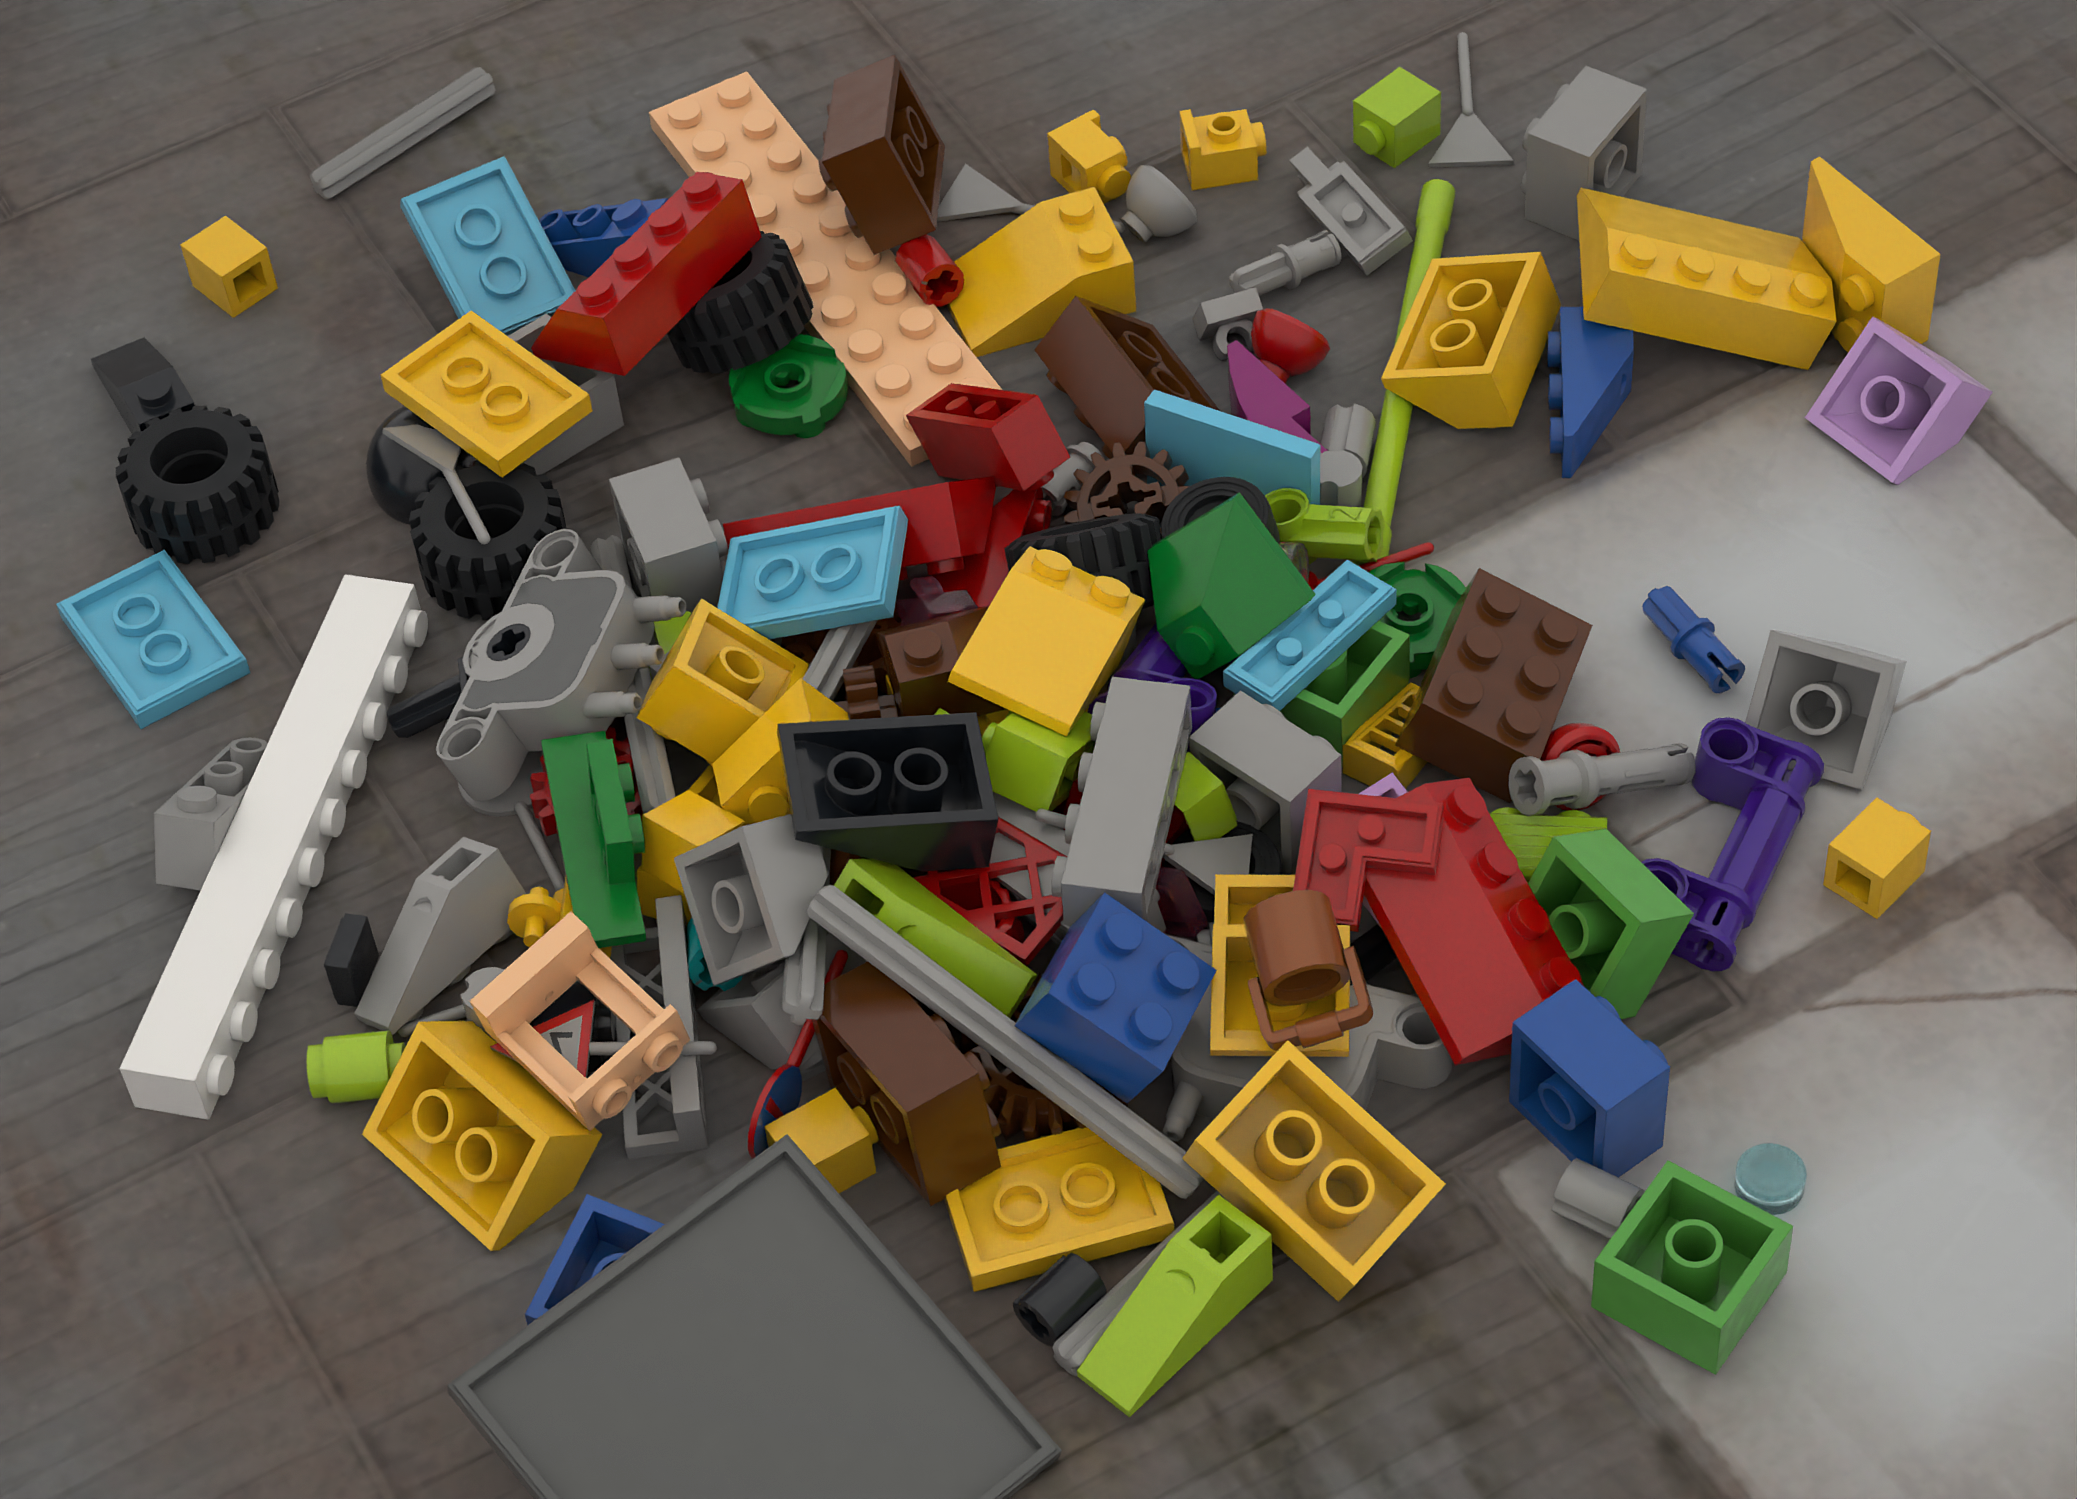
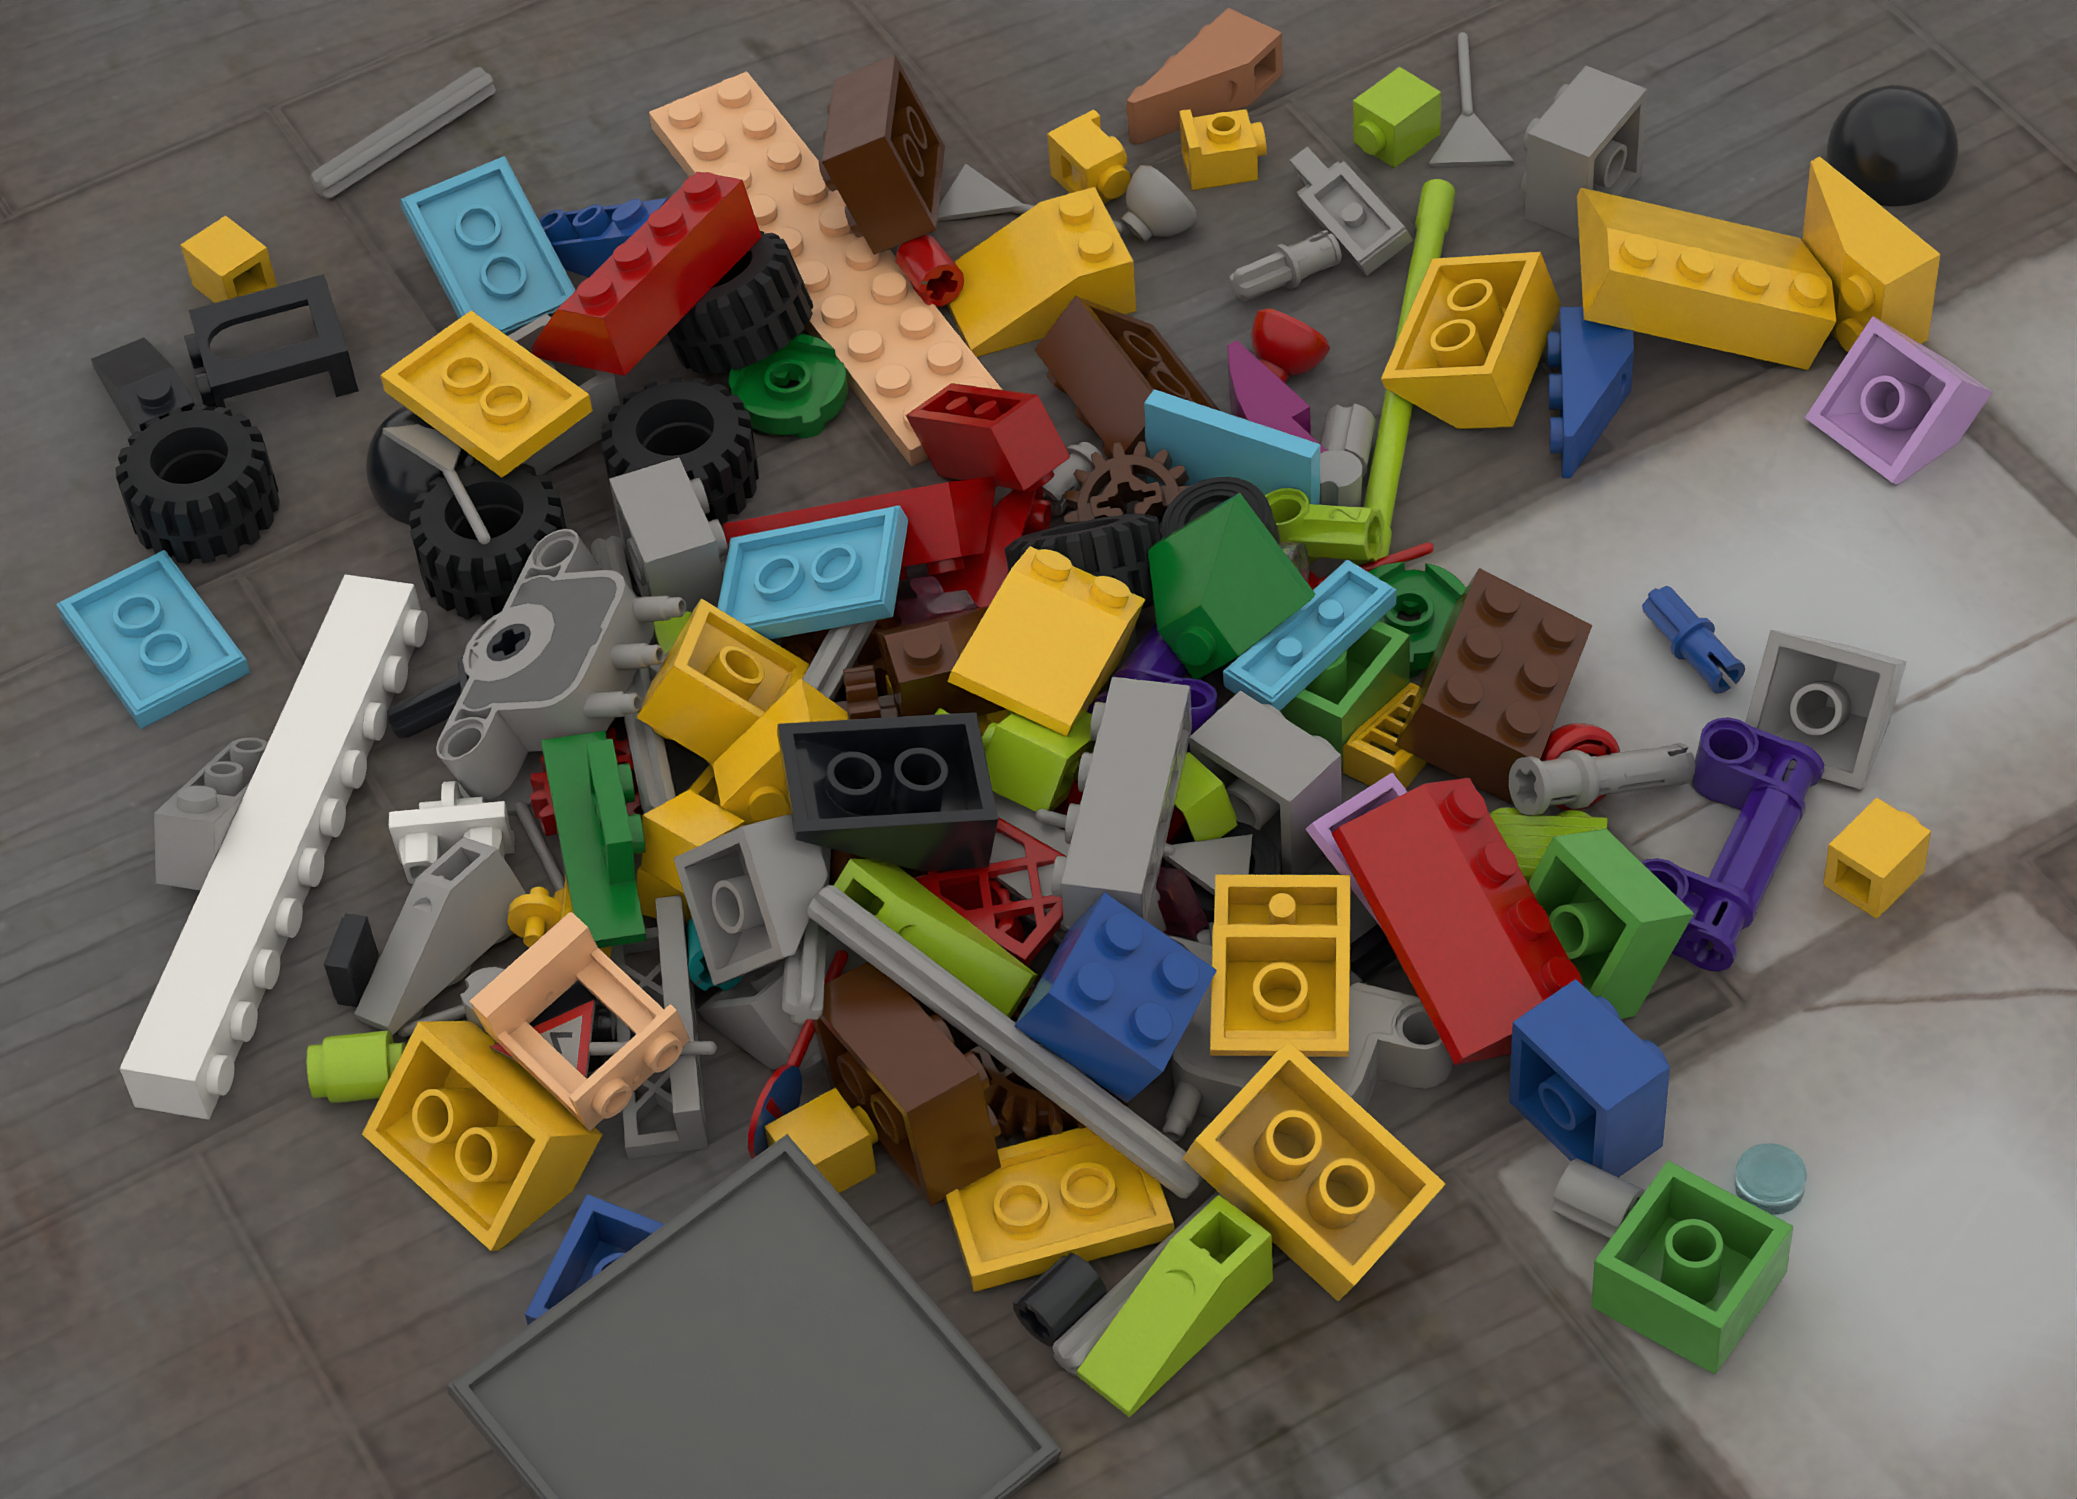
(238, 376): none -> black panel
(436, 826): none -> white hips
(691, 423): none -> black tyre
(1213, 74): none -> nougat slope
(1227, 316): light grey tile -> none
(1301, 962): dark orange piece -> none
(1360, 831): red tile -> none
(1894, 145): none -> black piece

